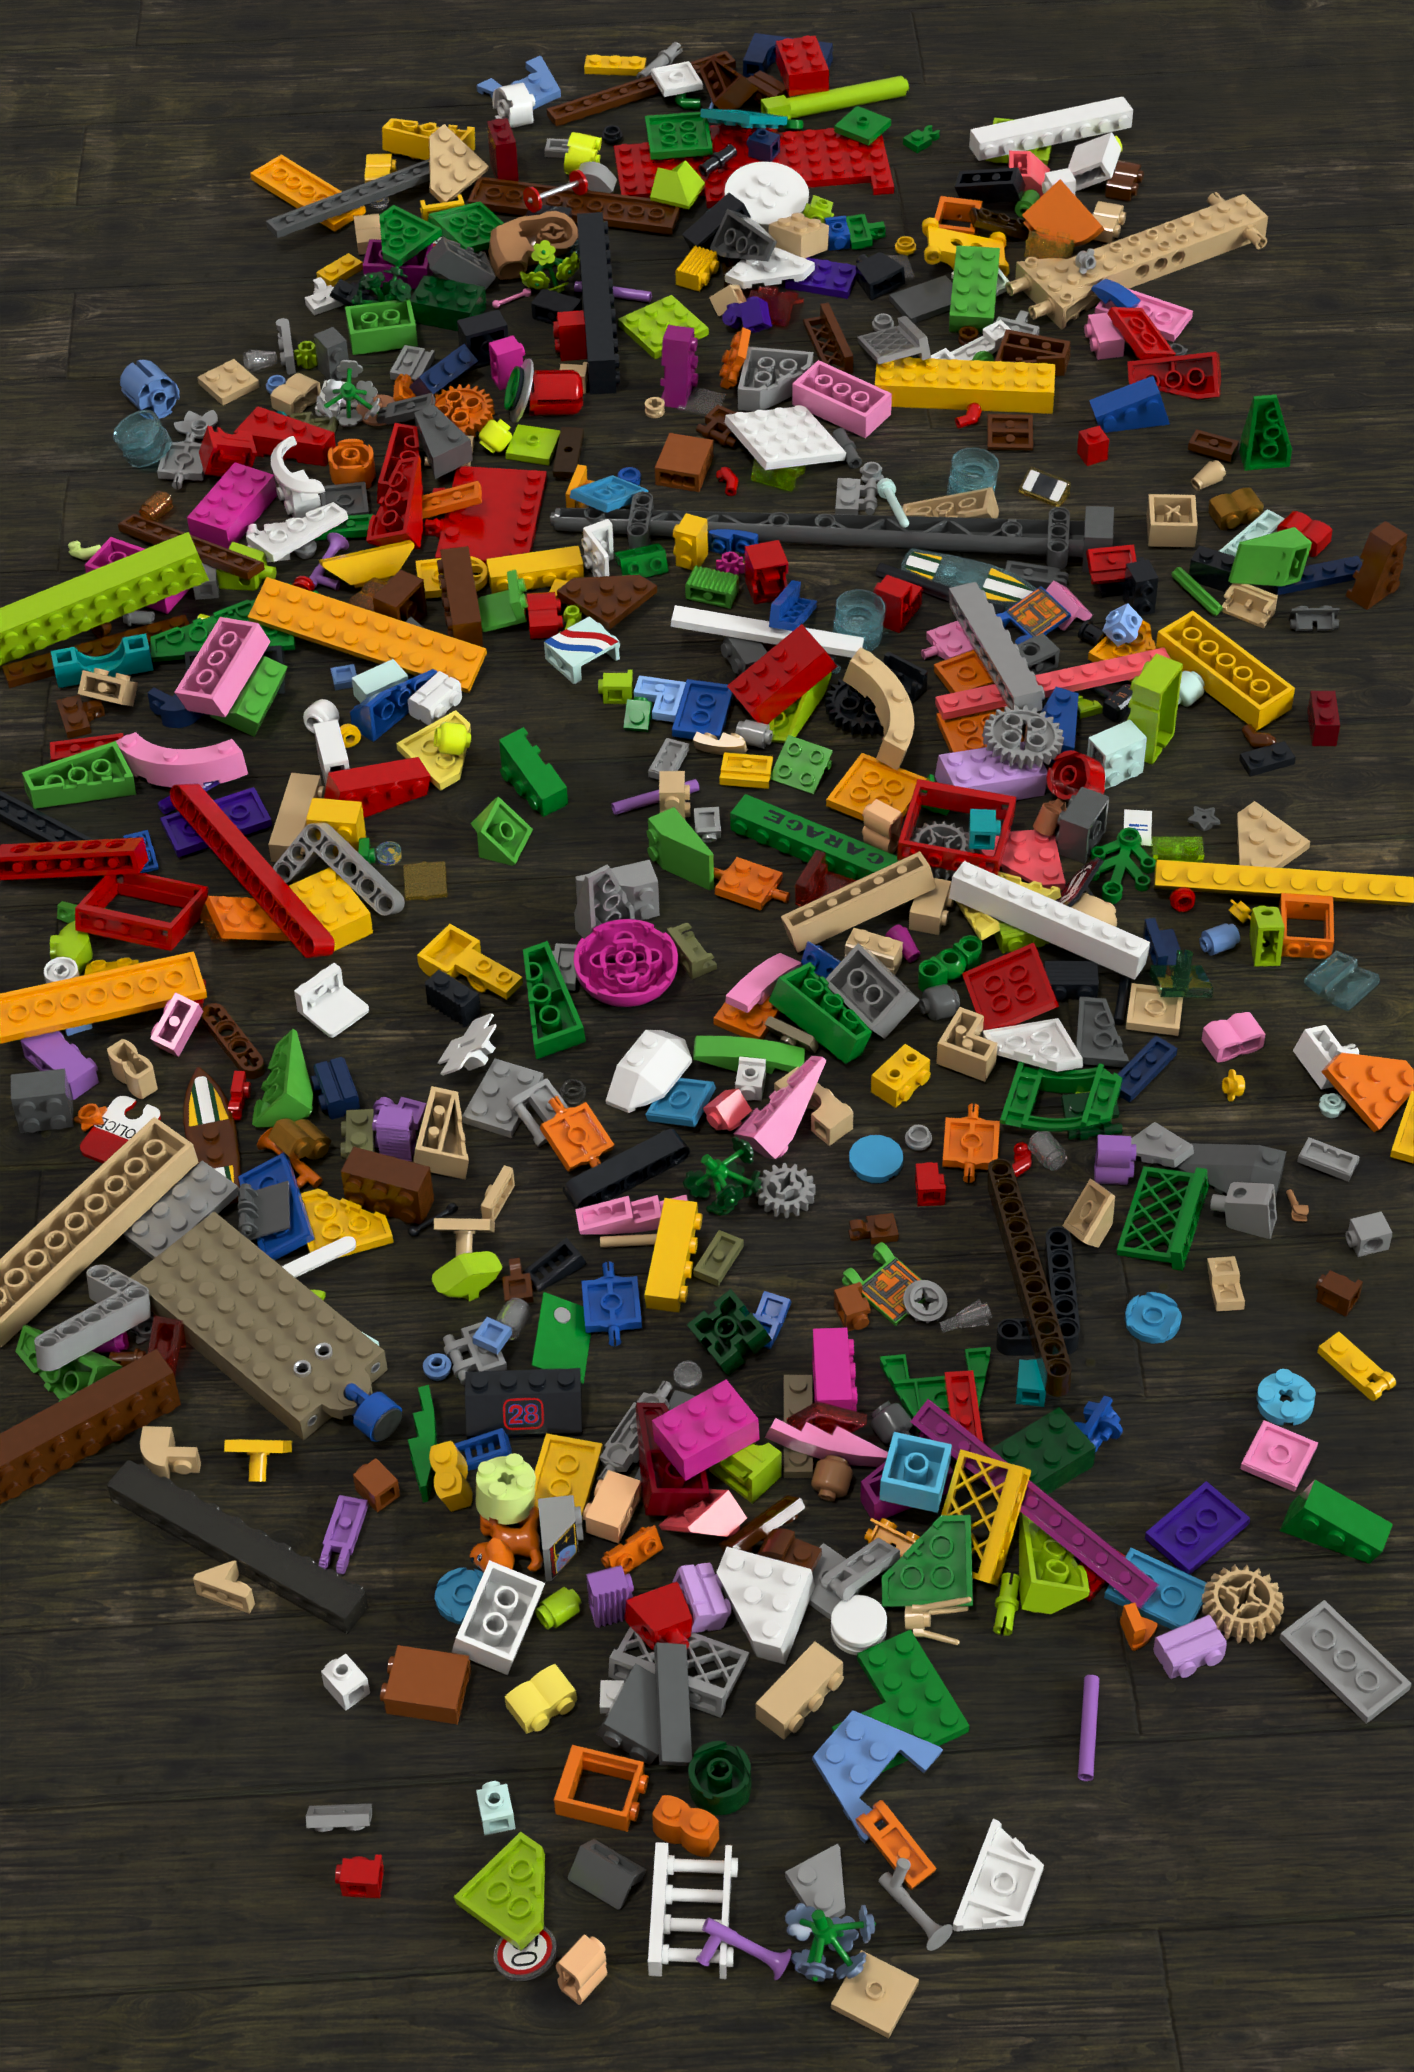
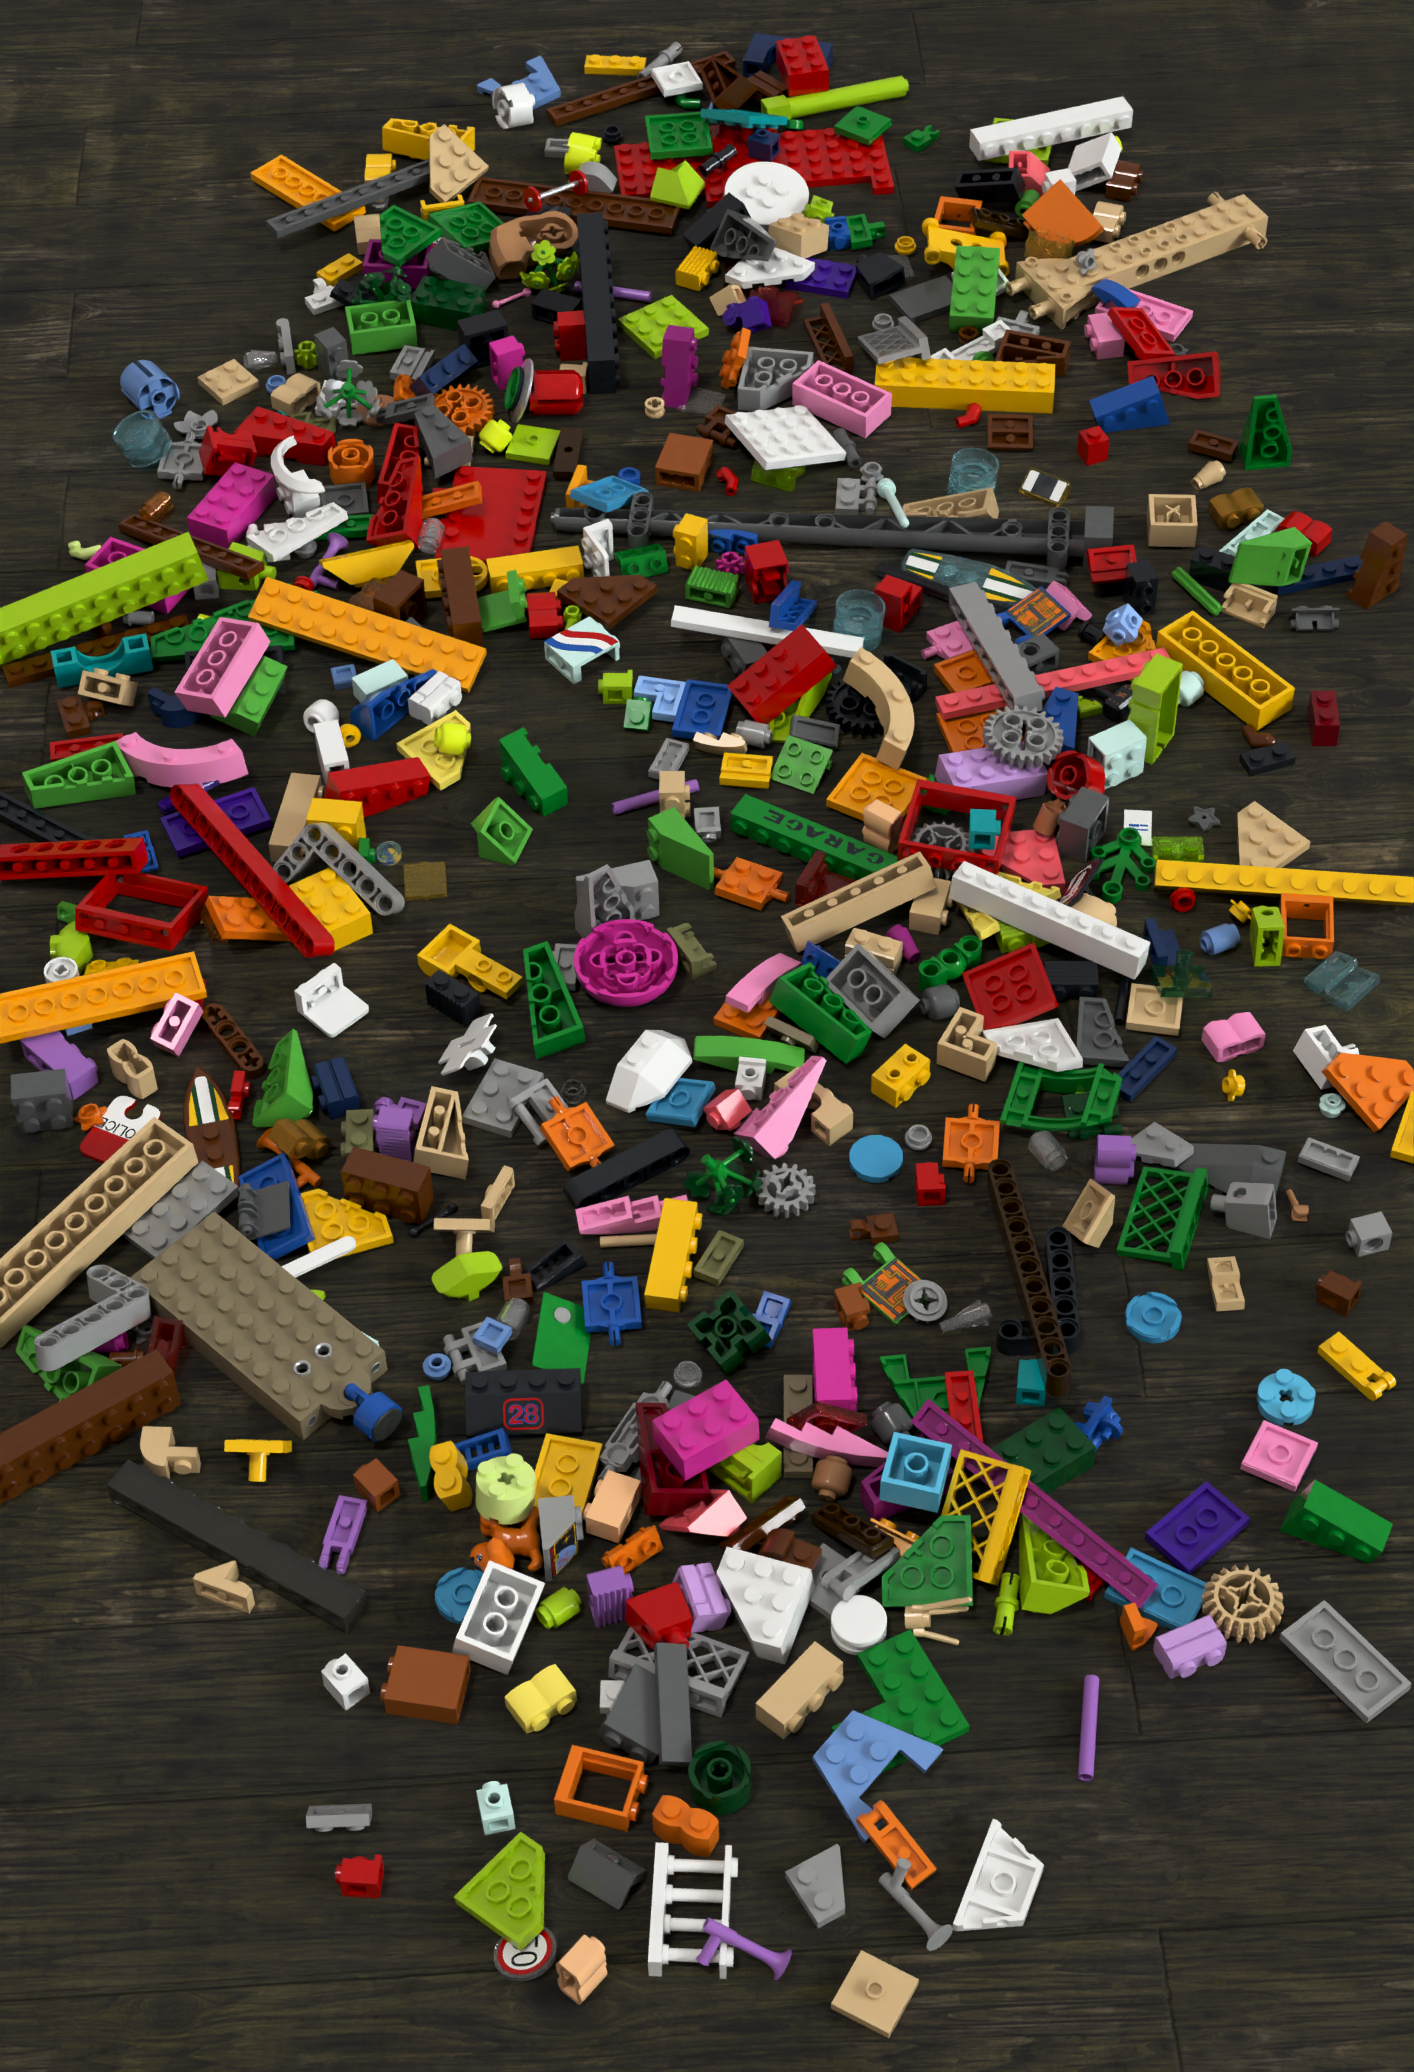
(430, 535): none -> clear brick
(502, 150): dark red brick -> none
(815, 731): none -> dark grey tile
(833, 1932): sand blue plant -> none
(852, 1530): none -> dark brown tile
(1022, 1158): red arm -> none

